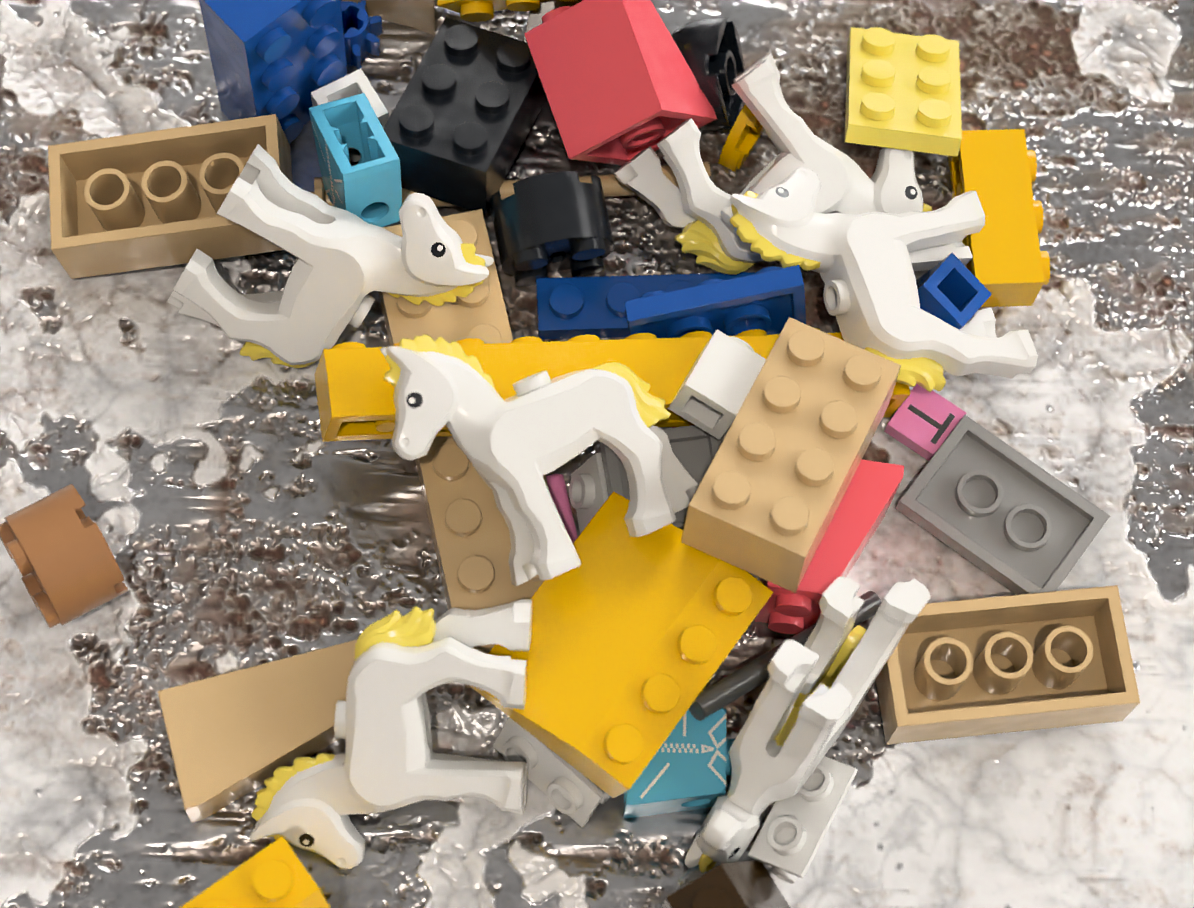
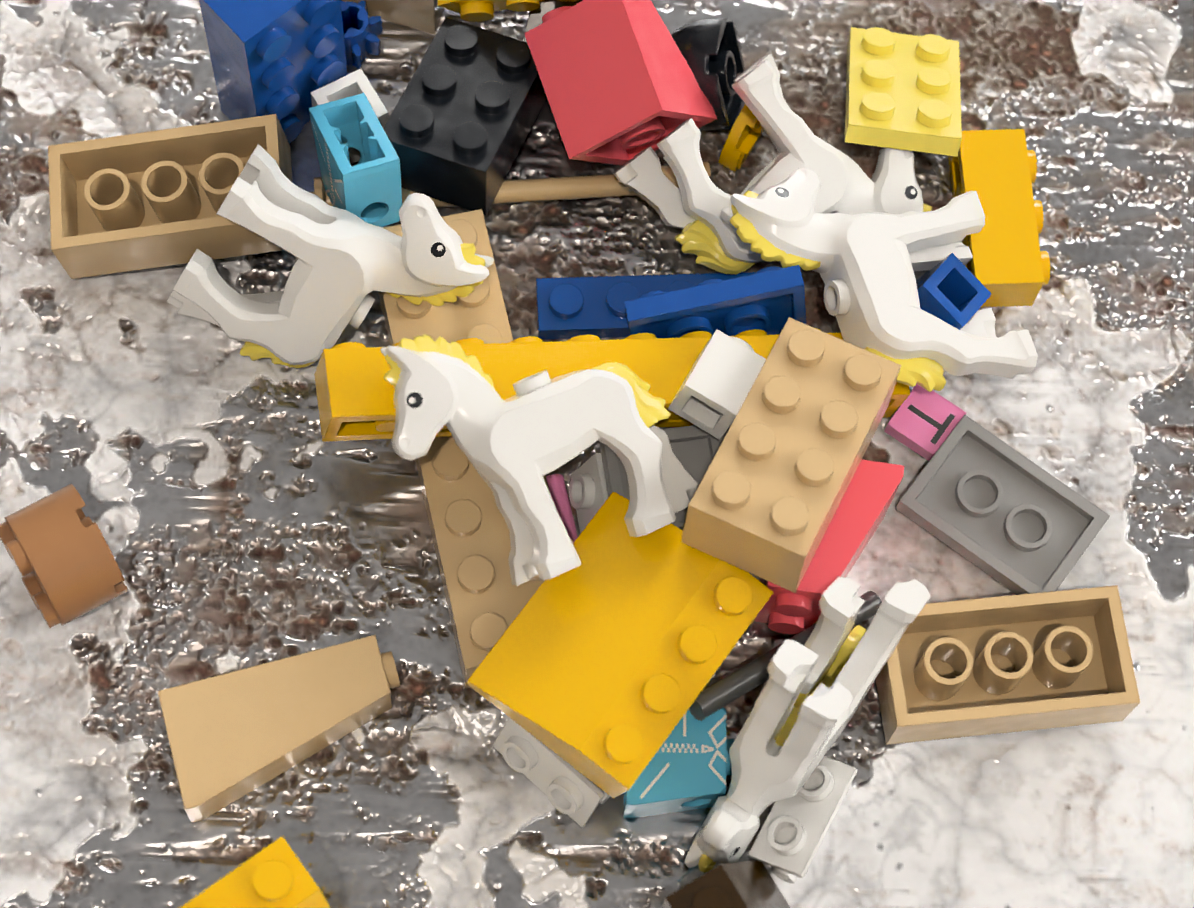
(390, 730): white animal -> none
(552, 227): black brick -> none

